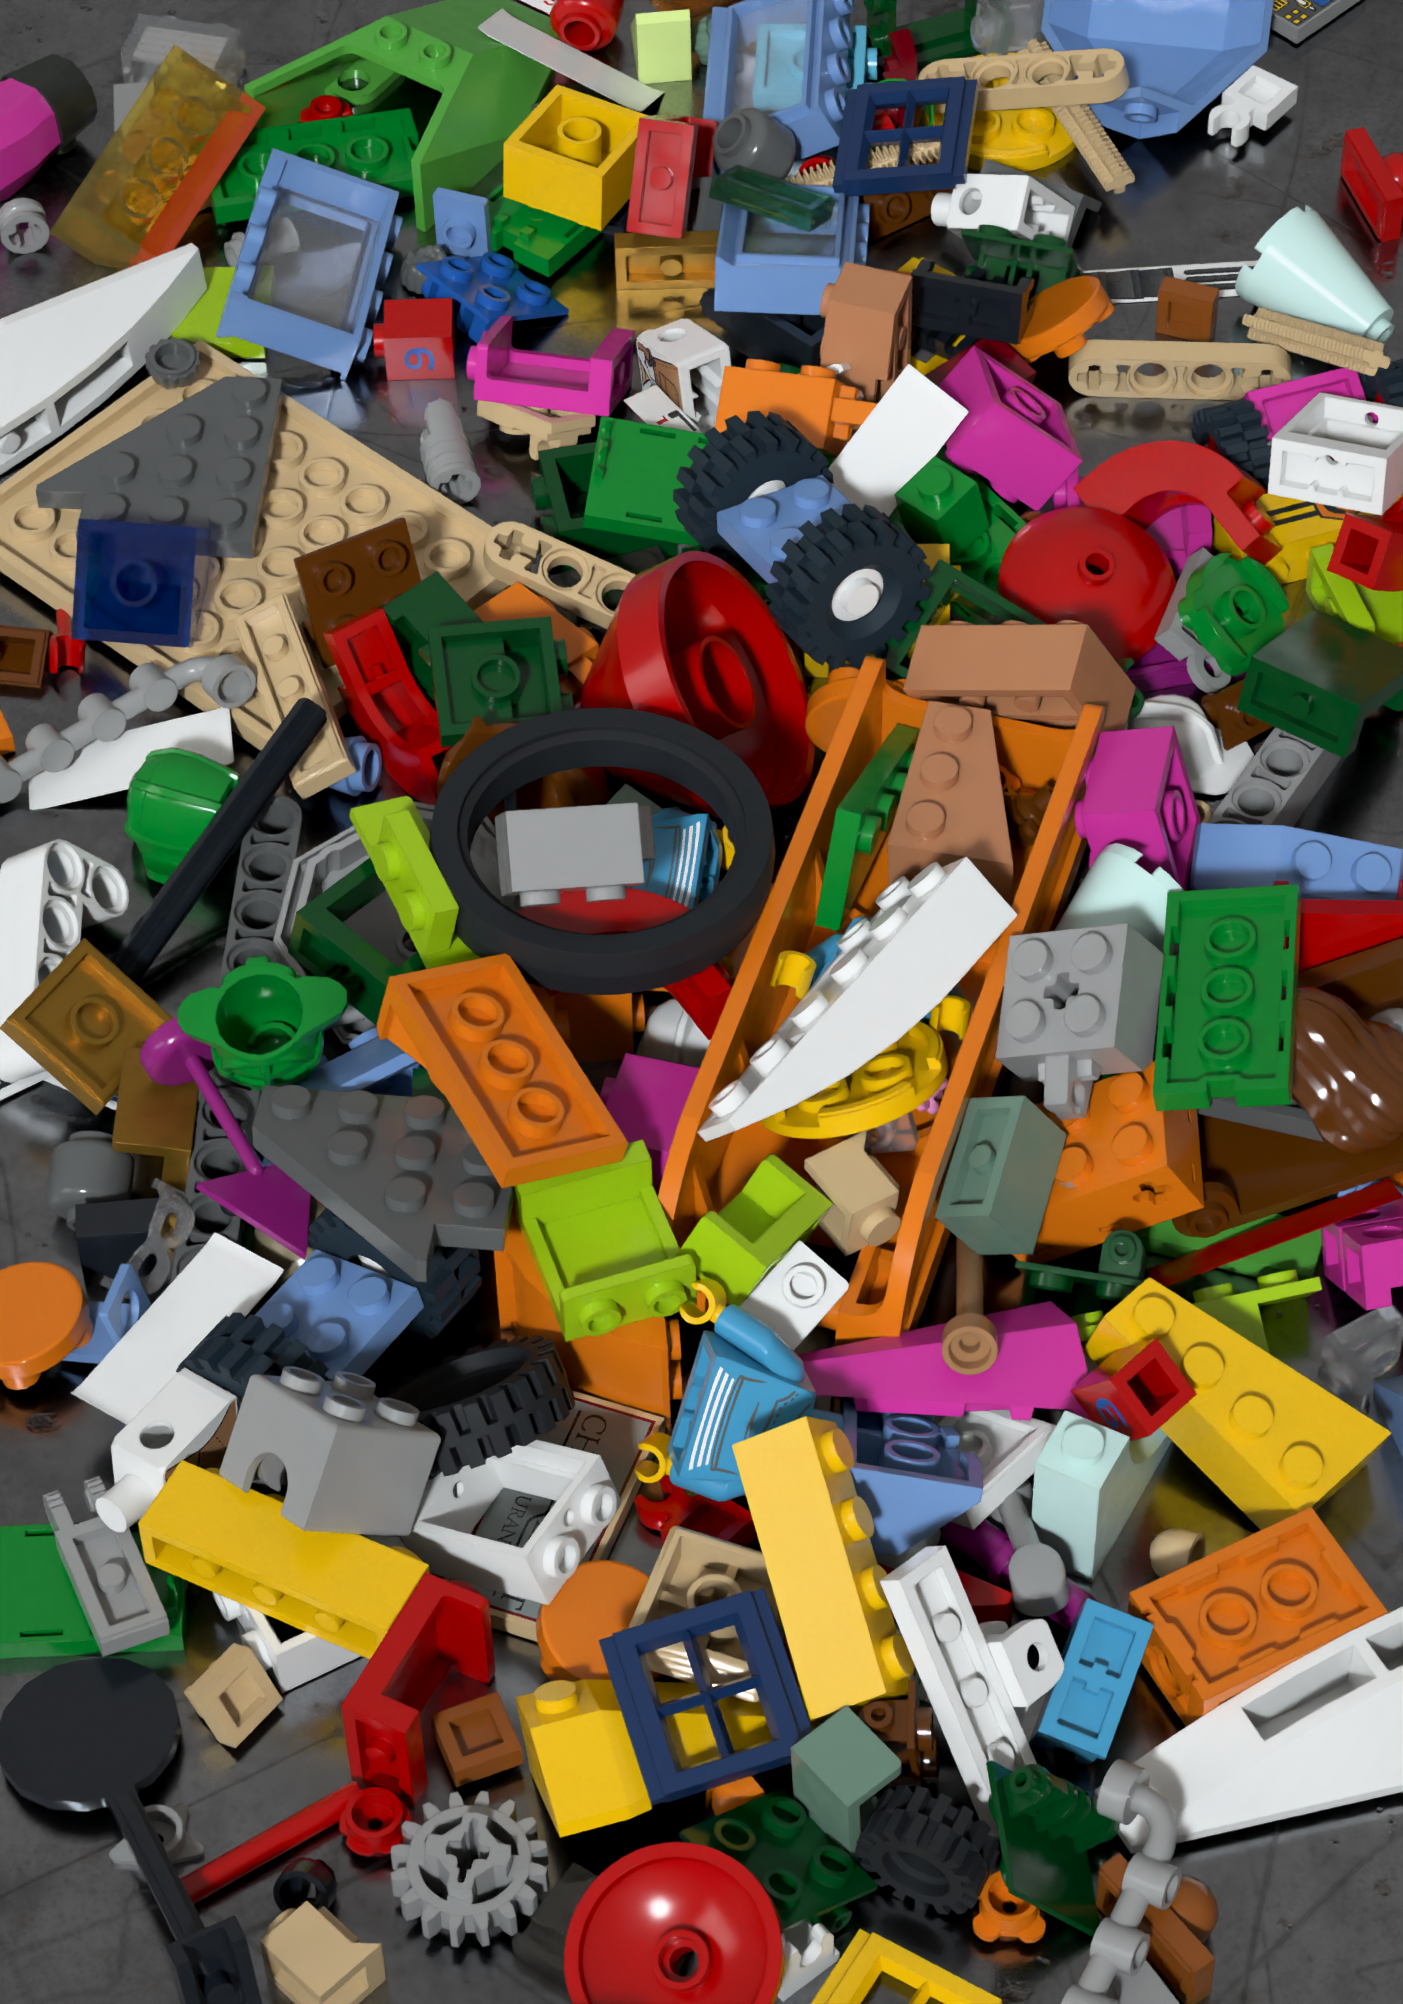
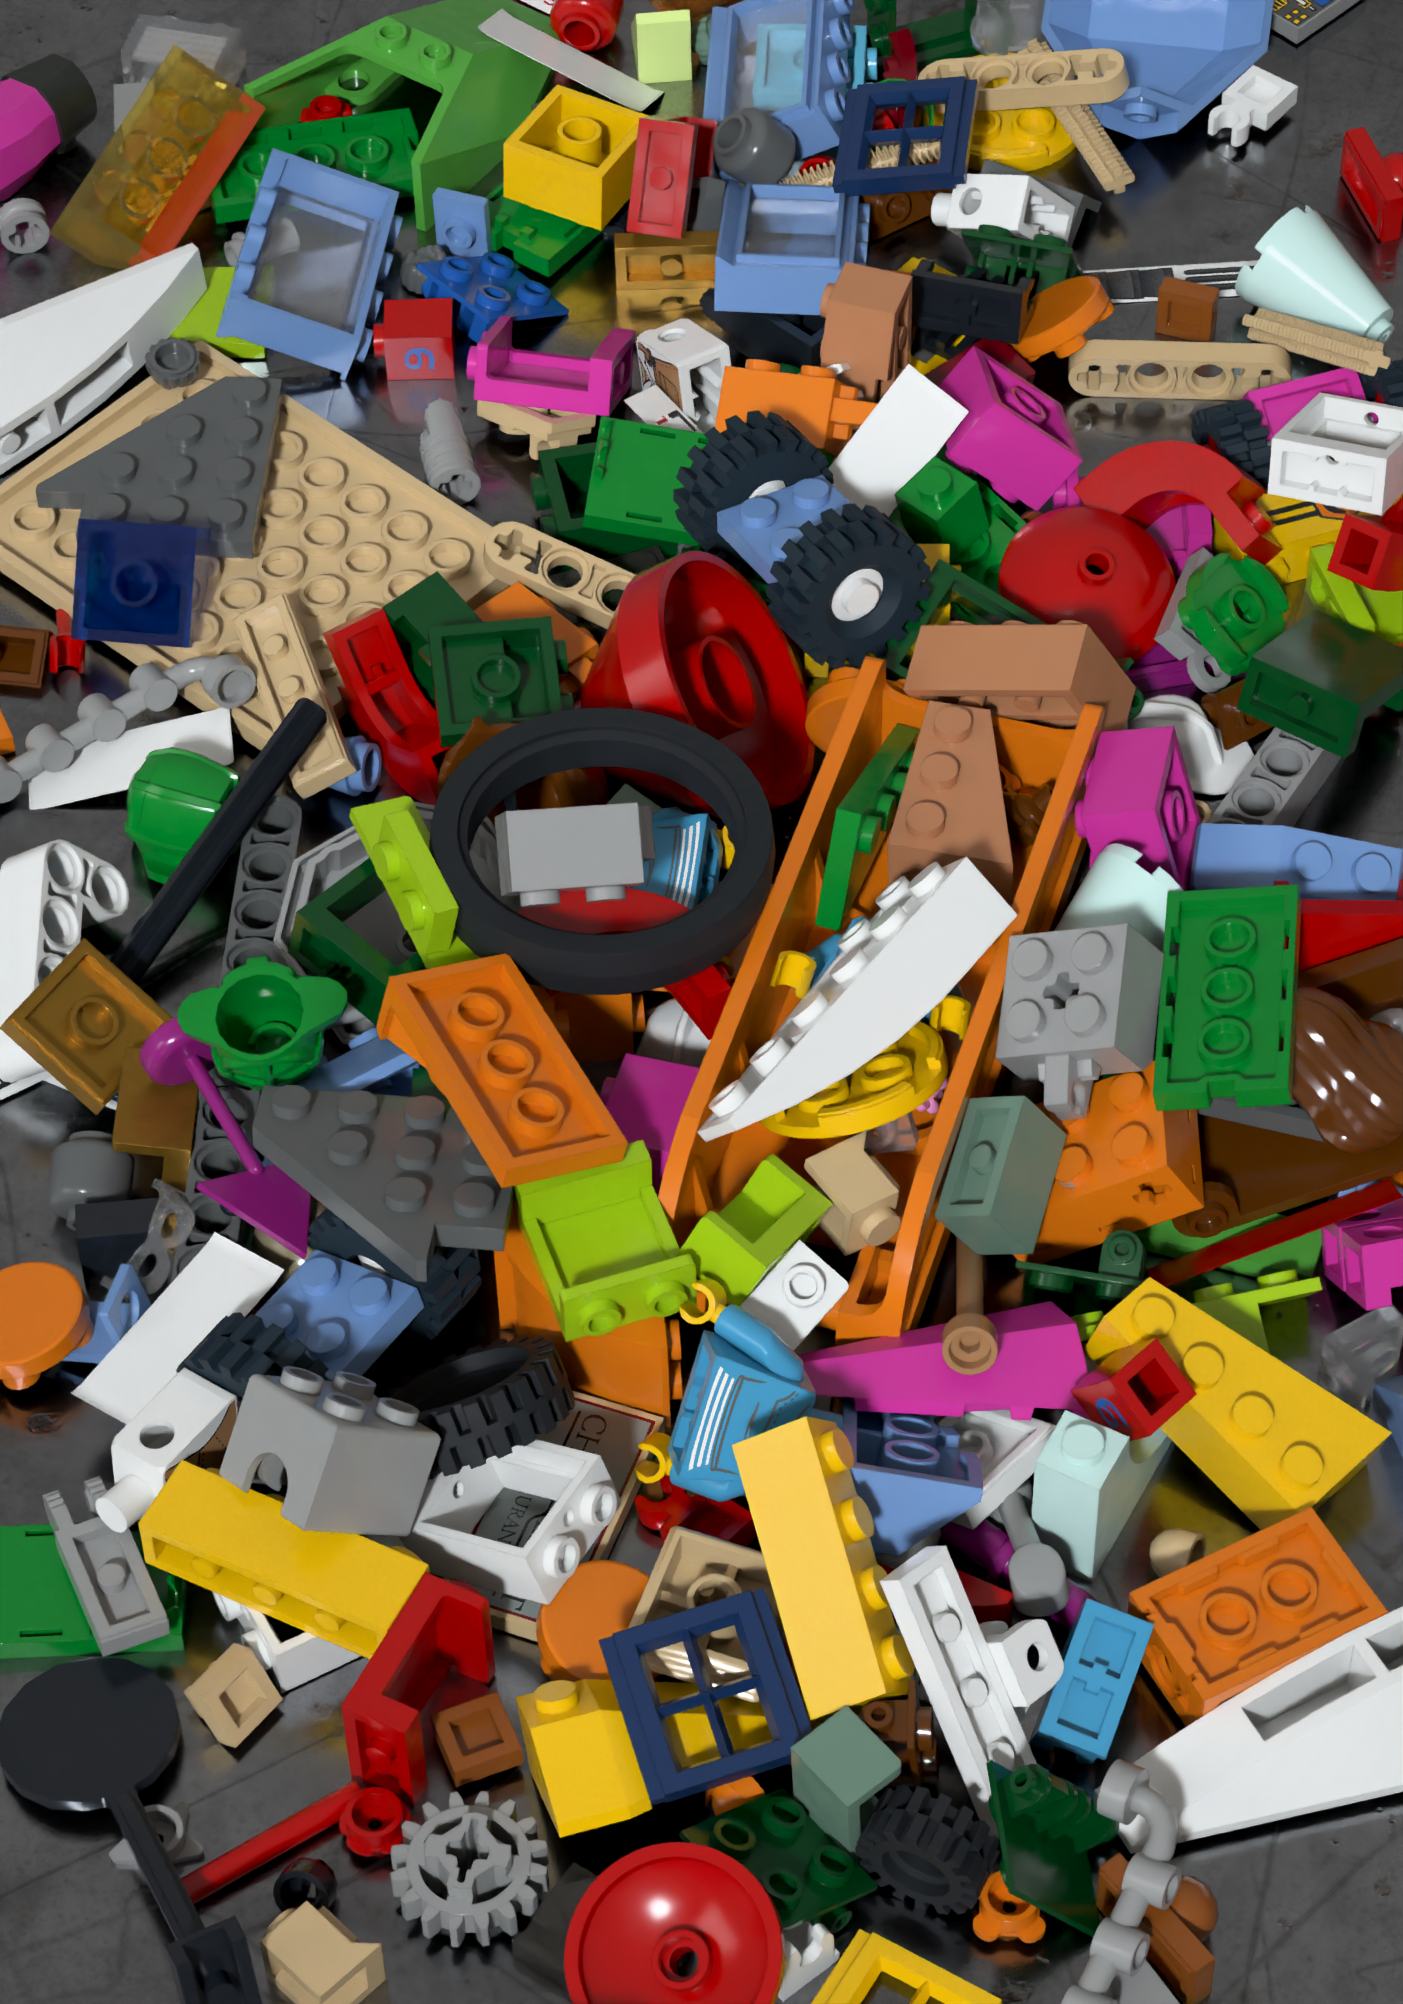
(354, 578): reddish brown hinge -> none
(772, 198): clear green tile -> none

